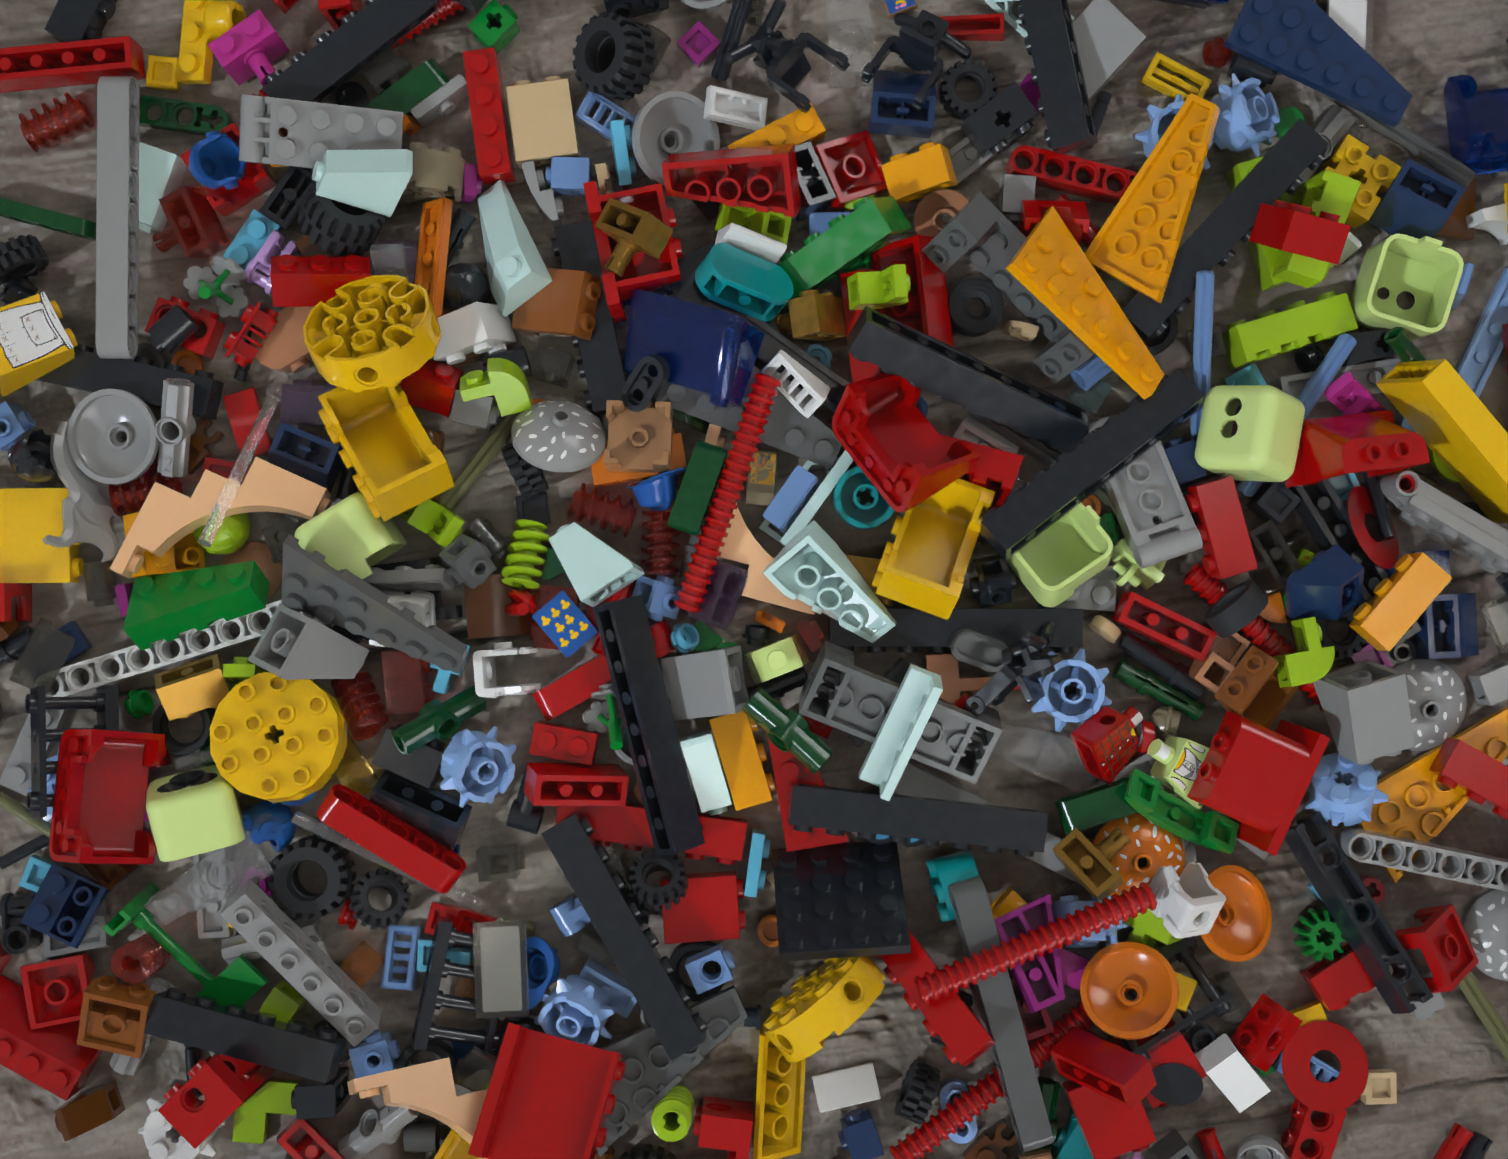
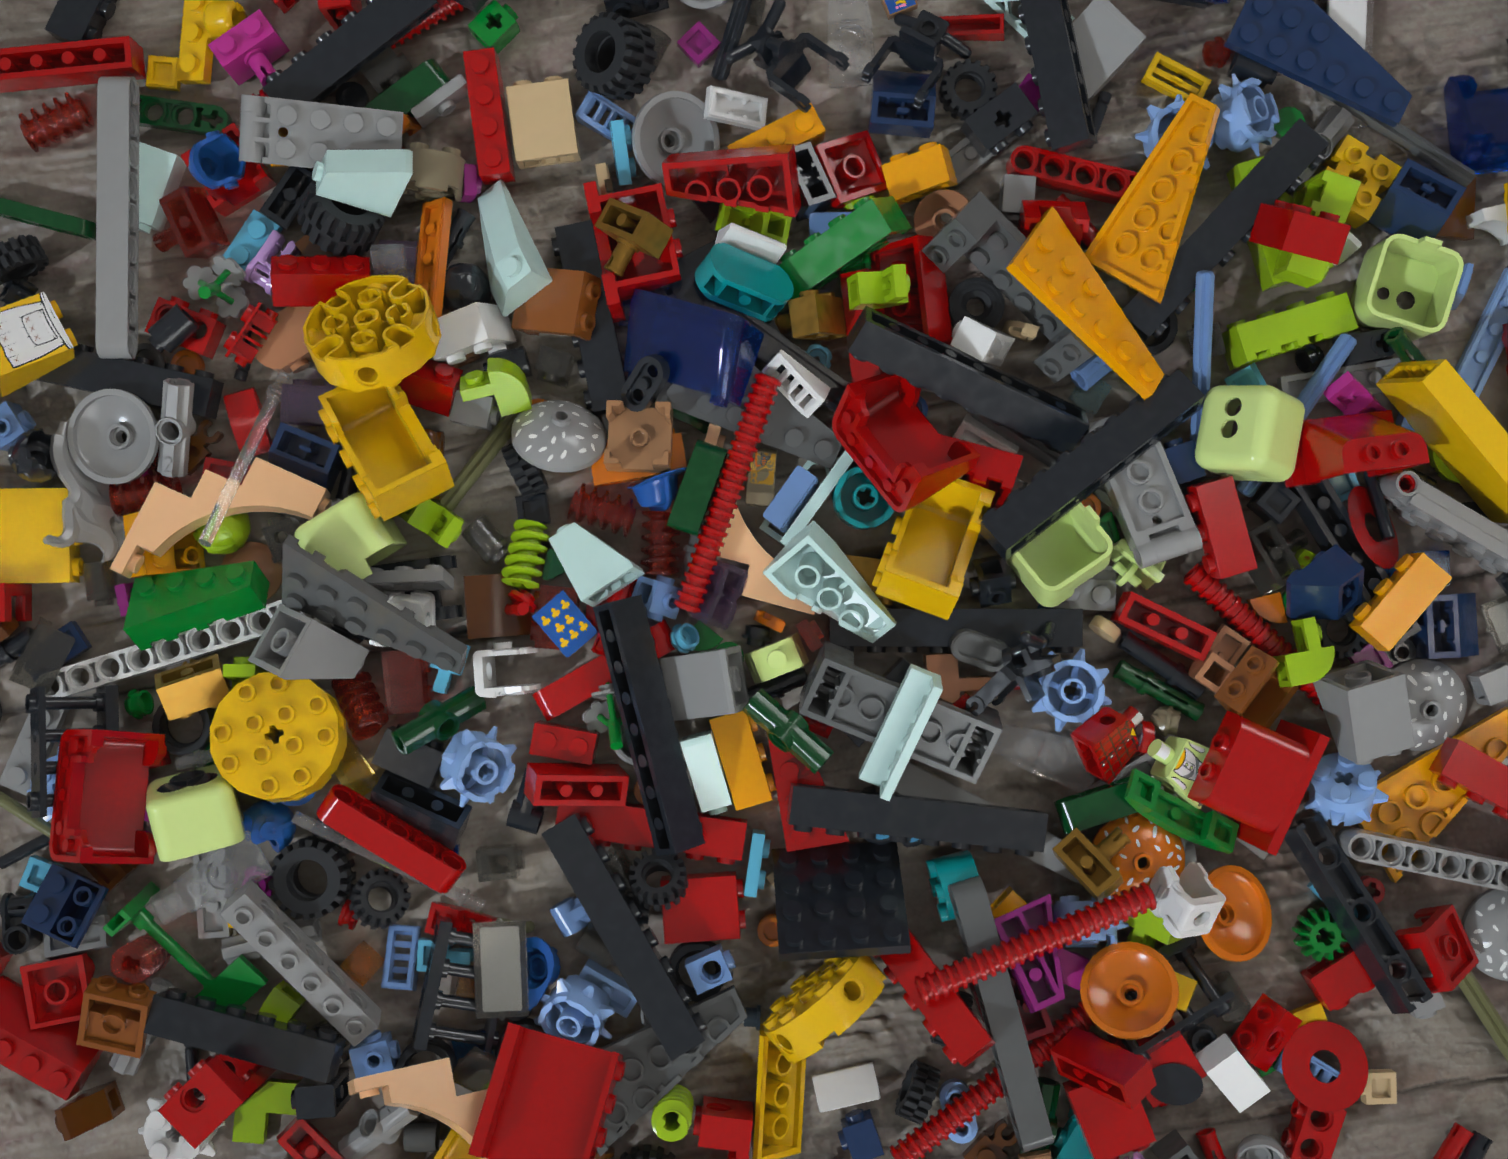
(467, 561): dark grey brick -> none
(546, 199): light grey slope -> none
(568, 175): medium blue brick -> none
(981, 341): none -> white arch
(1236, 609): black tyre -> none

